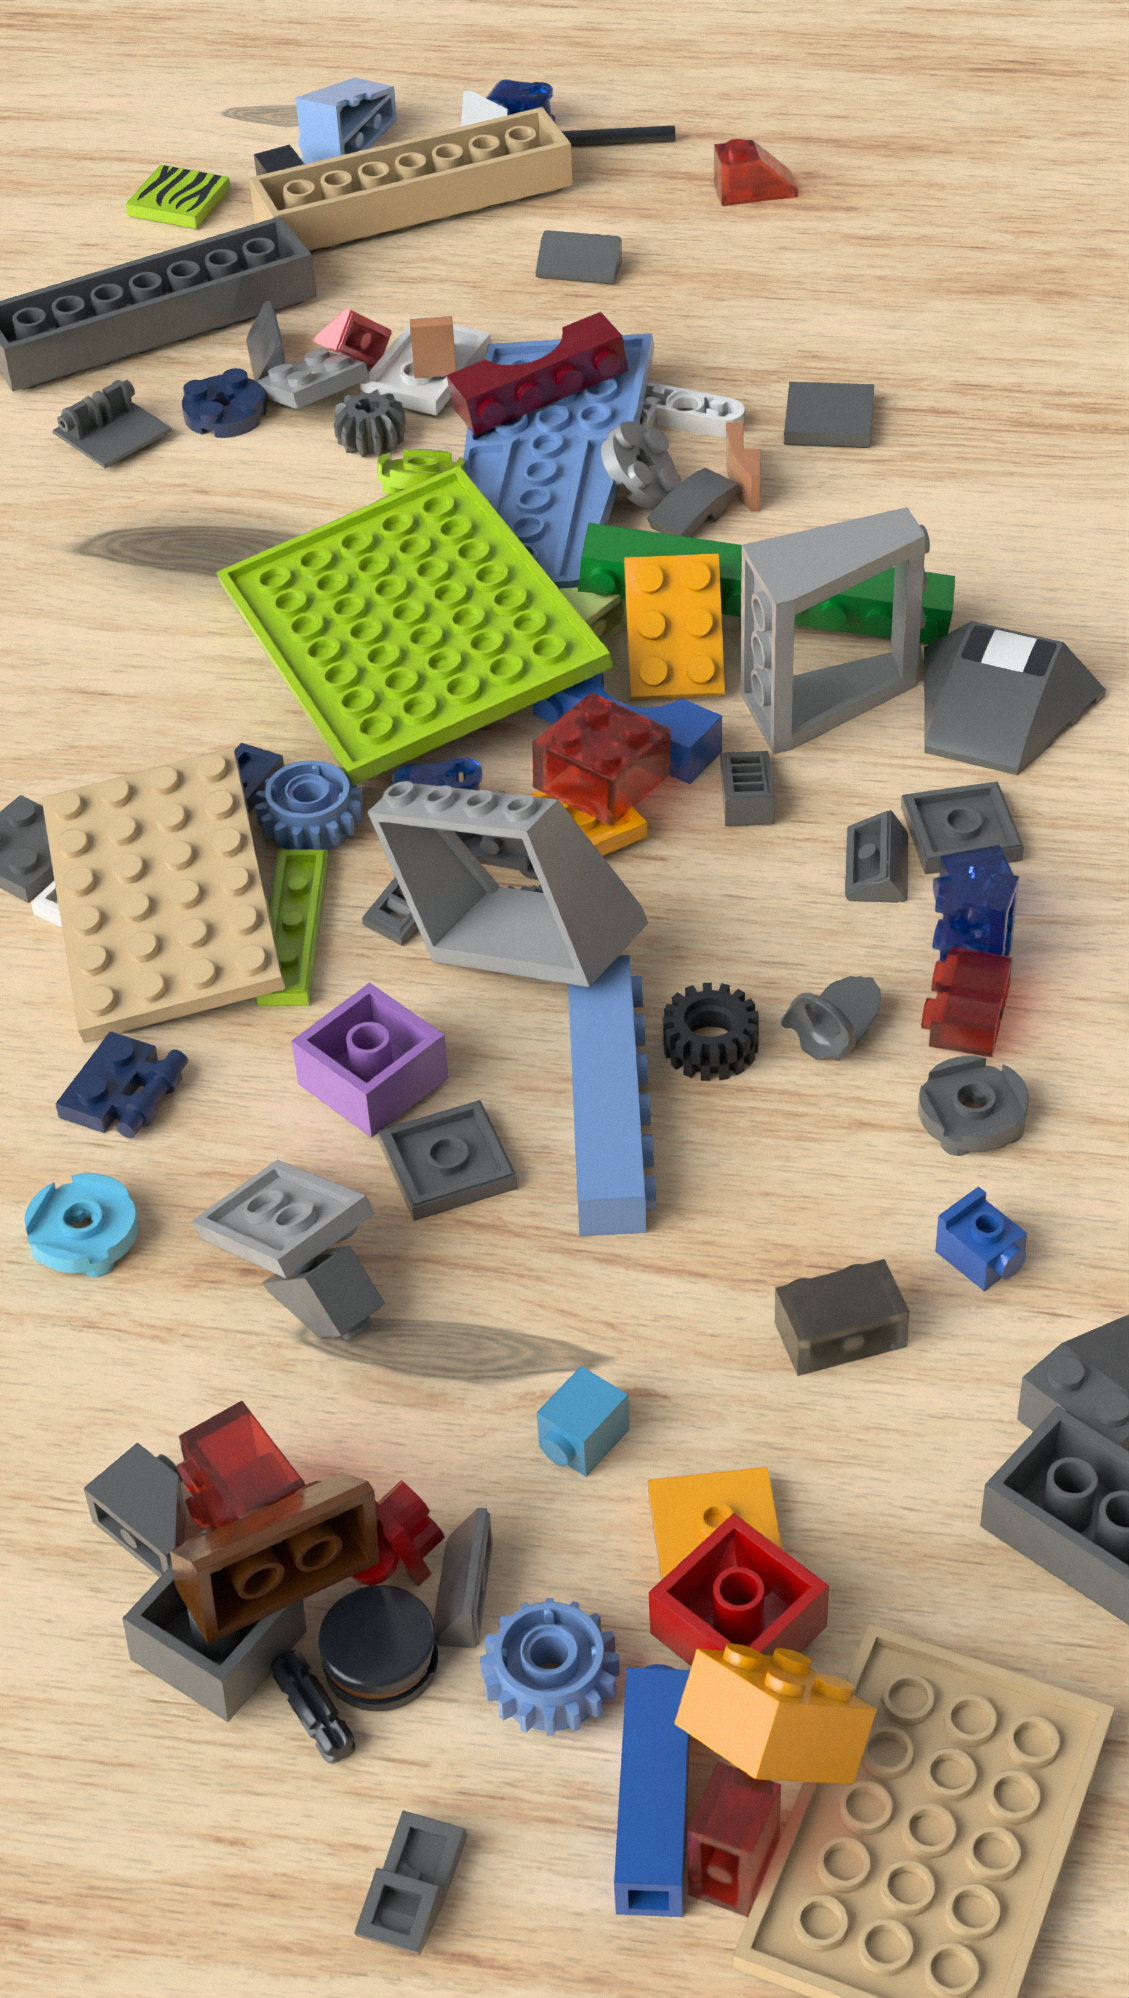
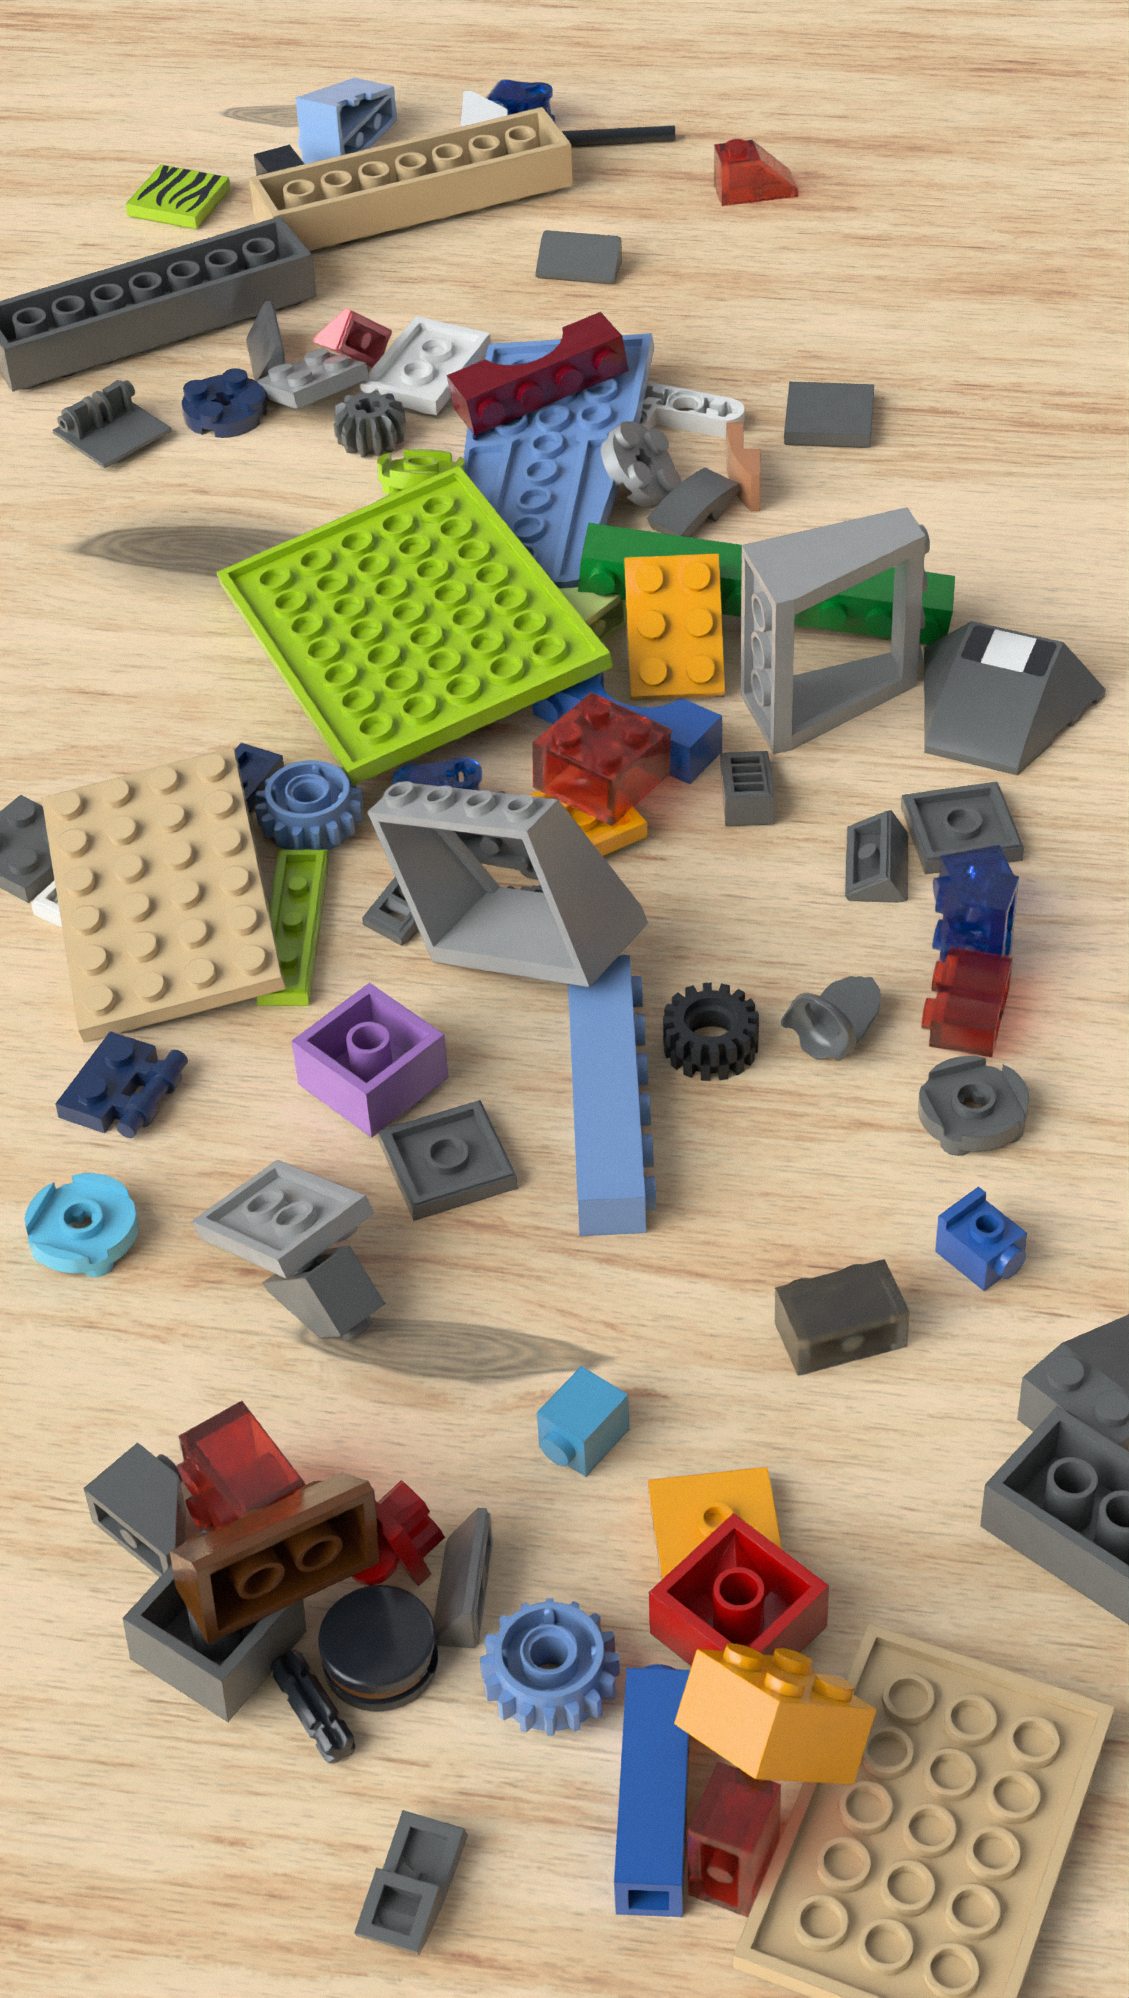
(433, 346): nougat slope -> none

